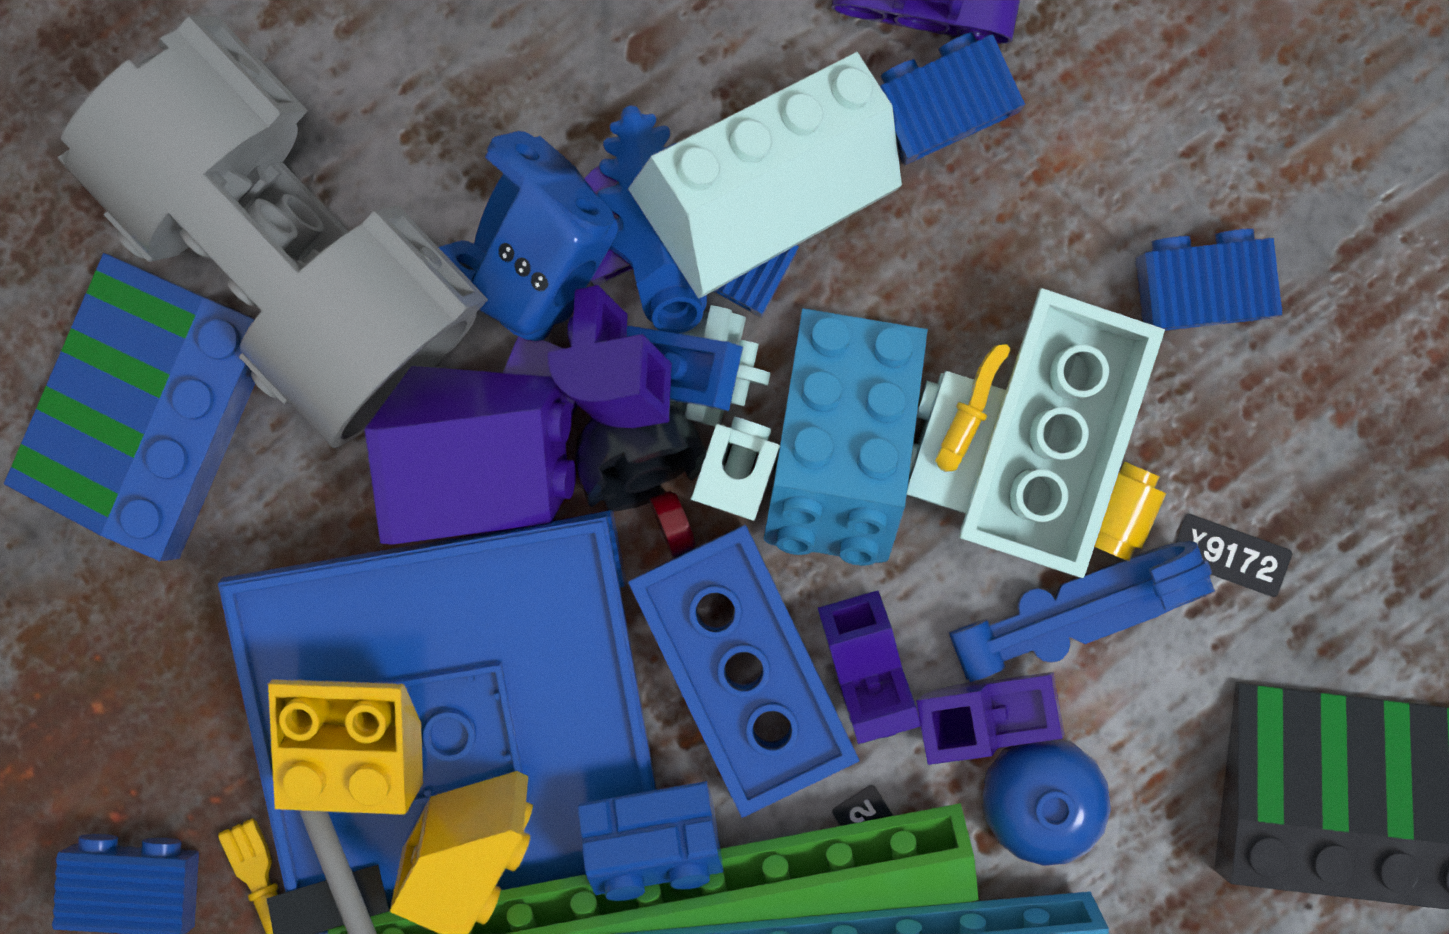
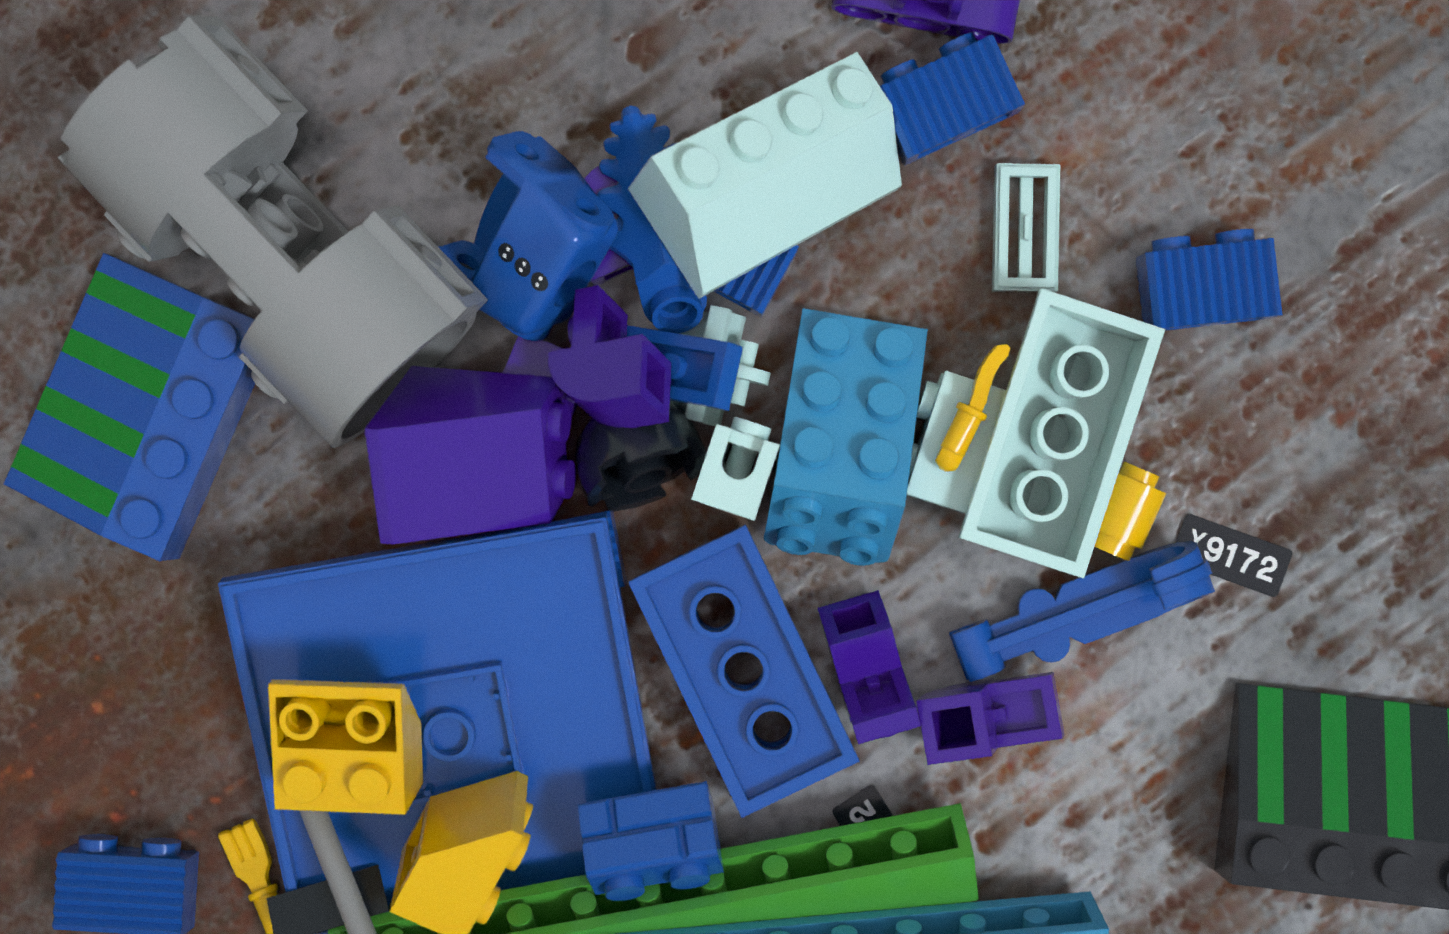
(673, 523): dark red tile -> none
(1026, 173): none -> light aqua tile
(1046, 801): blue cylinder -> none

